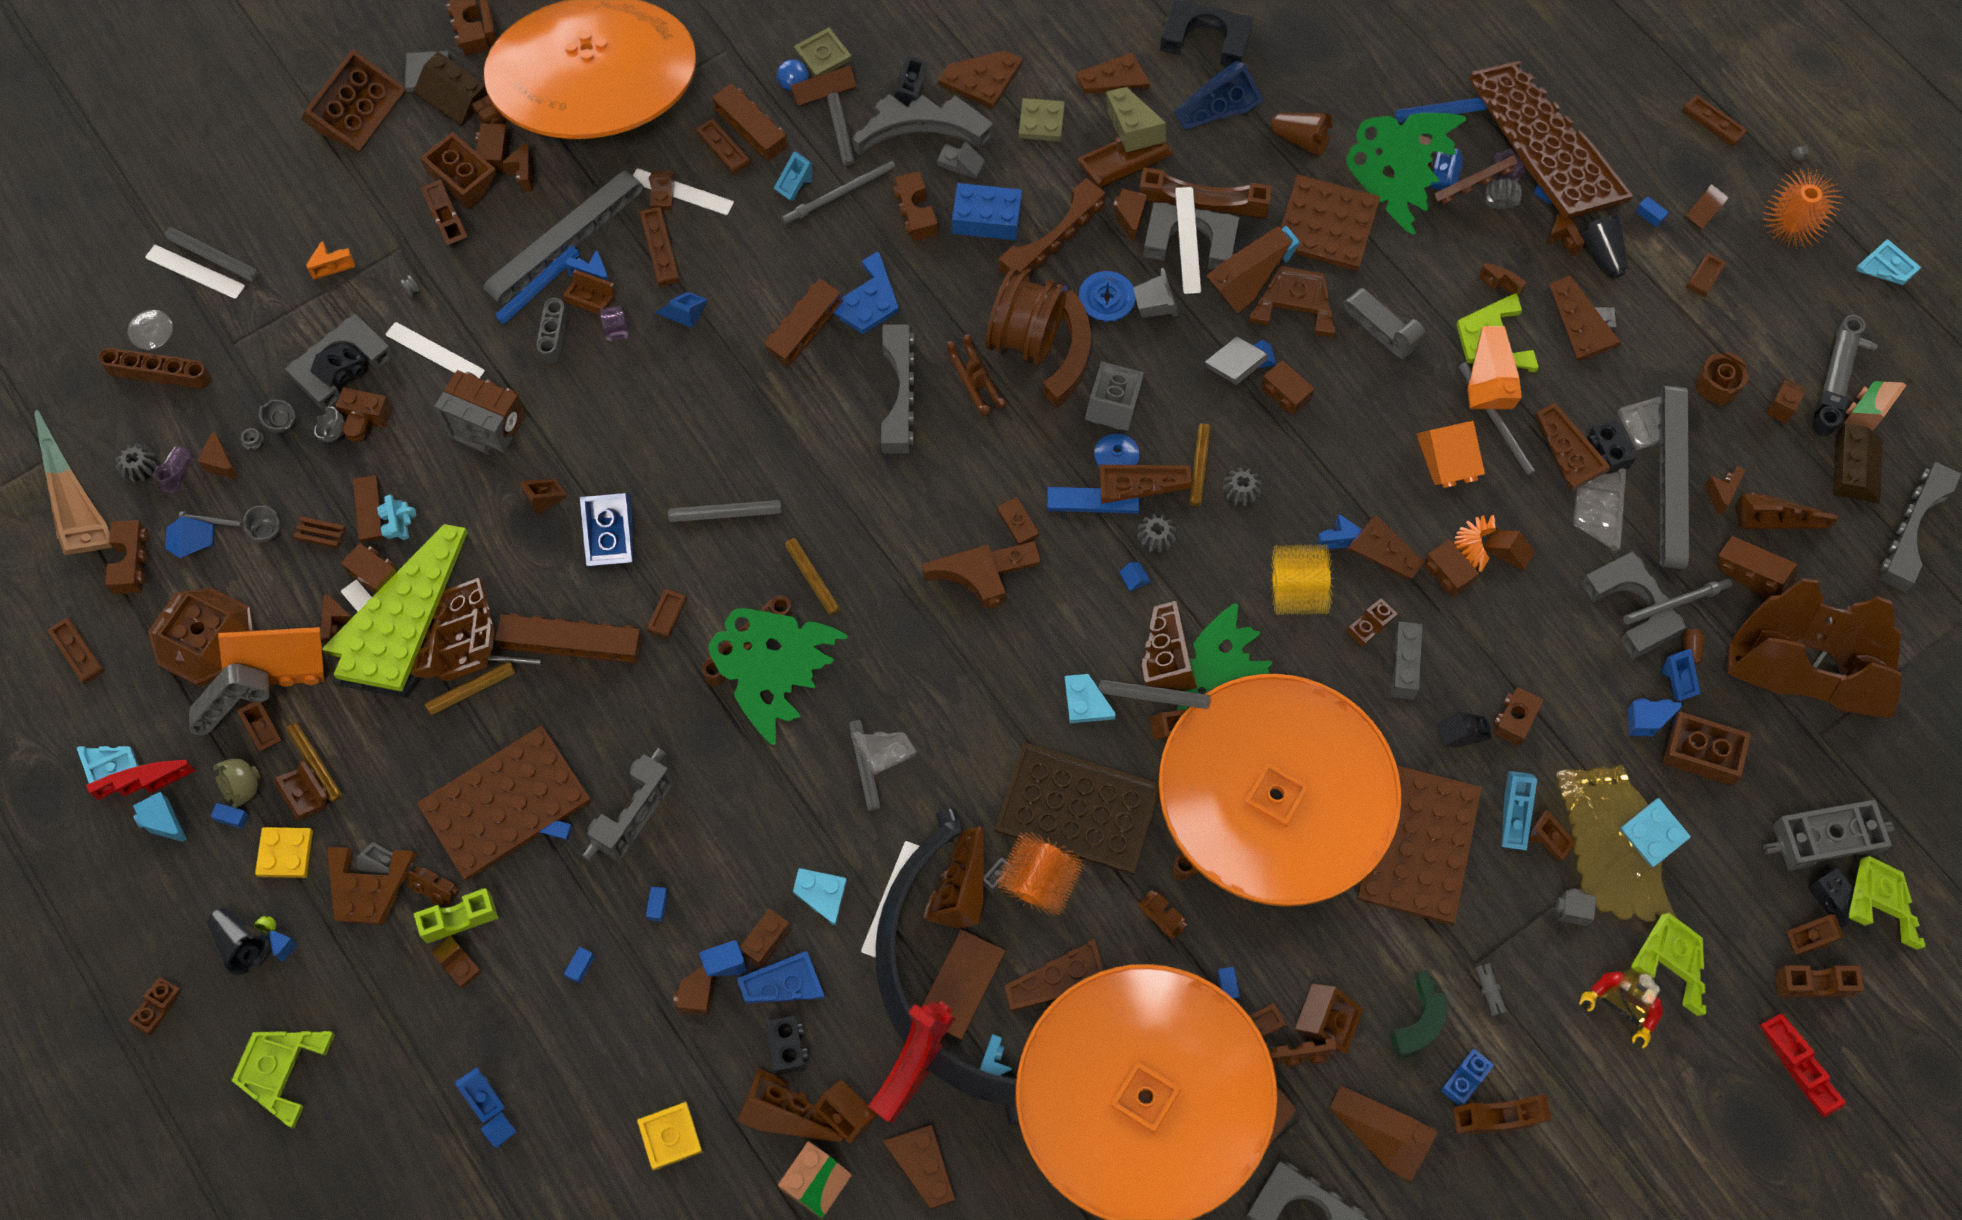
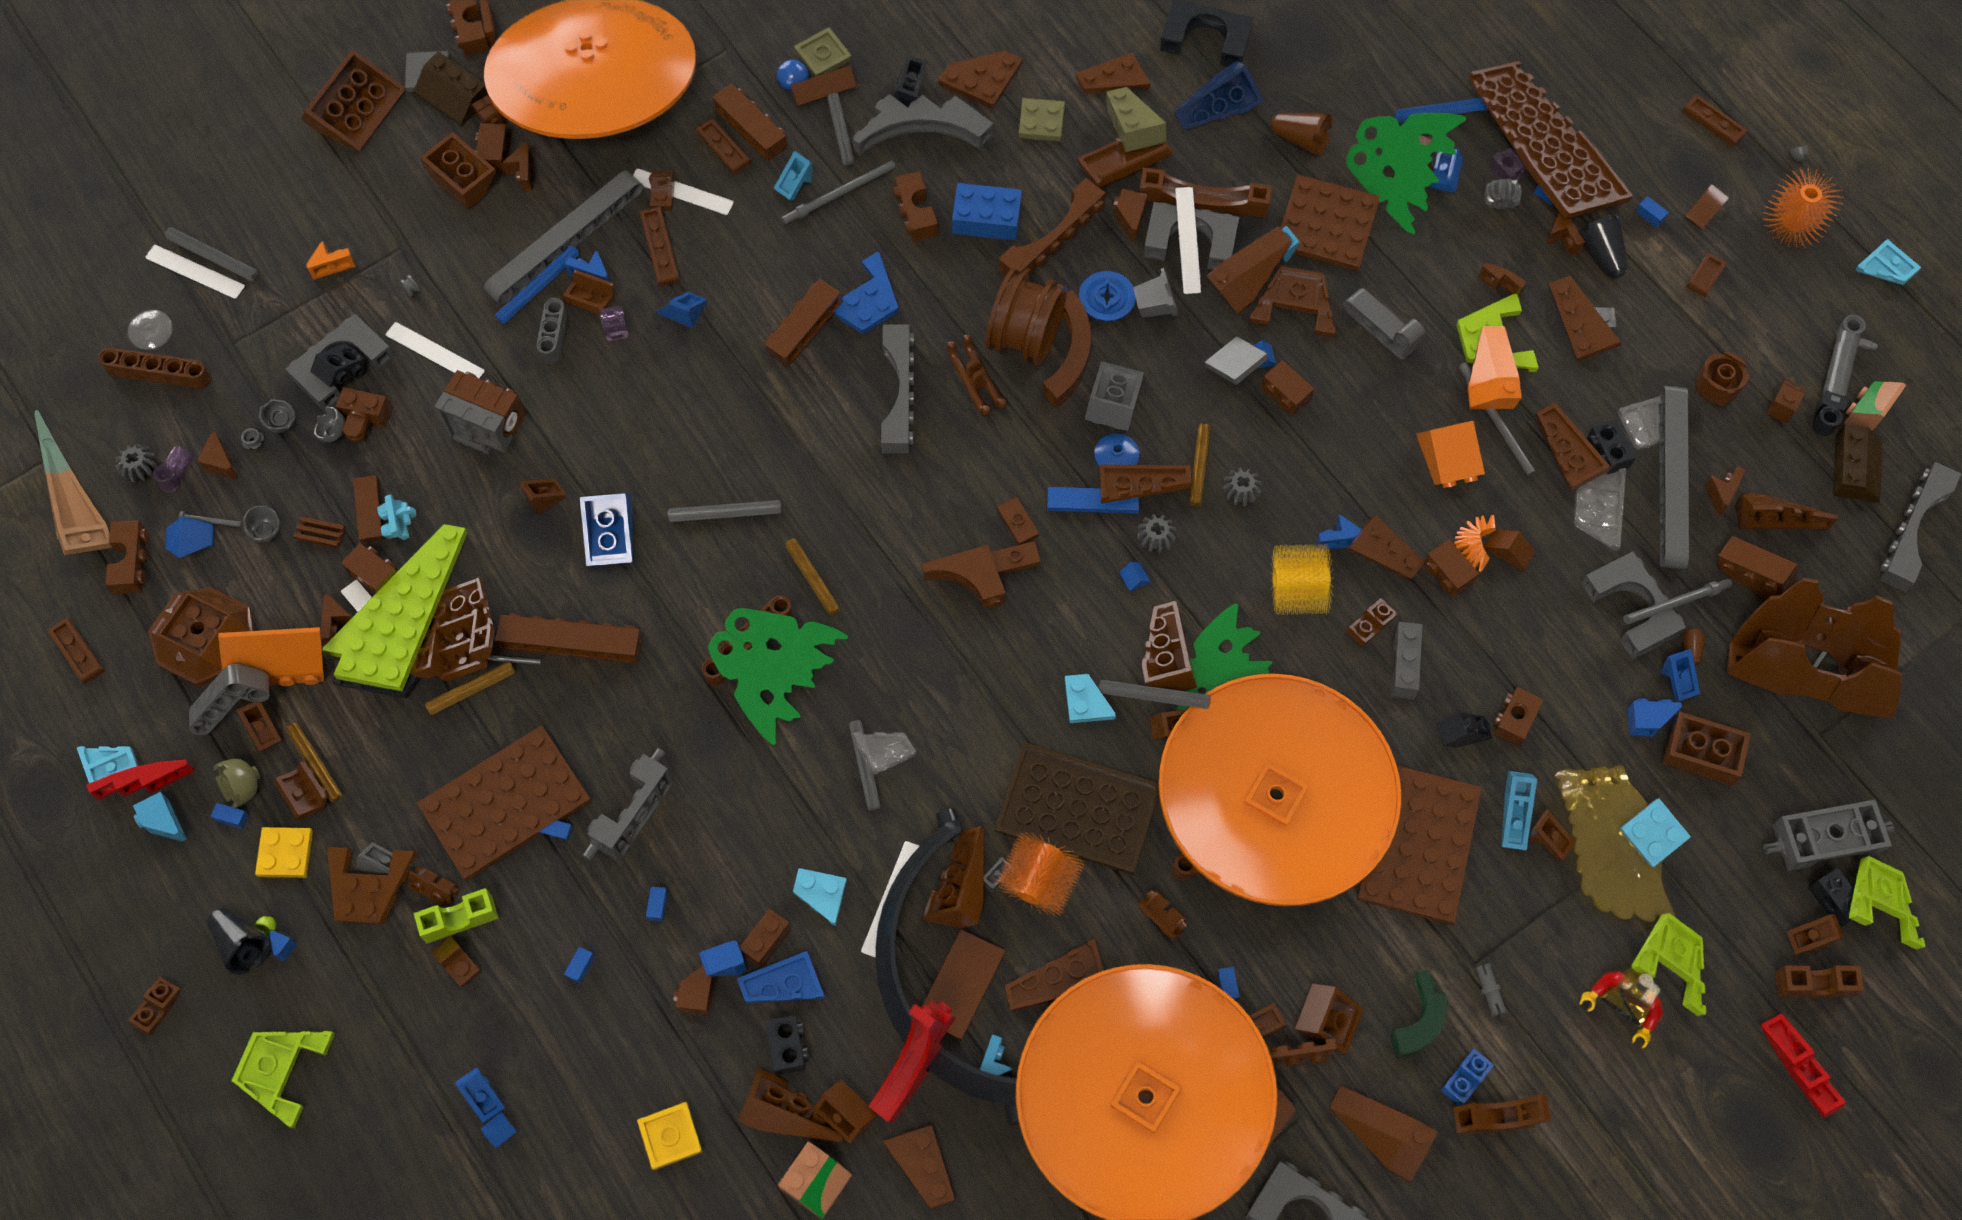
(443, 212): reddish brown arch -> none
(666, 613): reddish brown tile -> none
(963, 160): dark grey slope -> none
(1467, 185): reddish brown plate -> none
(1576, 907): dark grey brick -> none

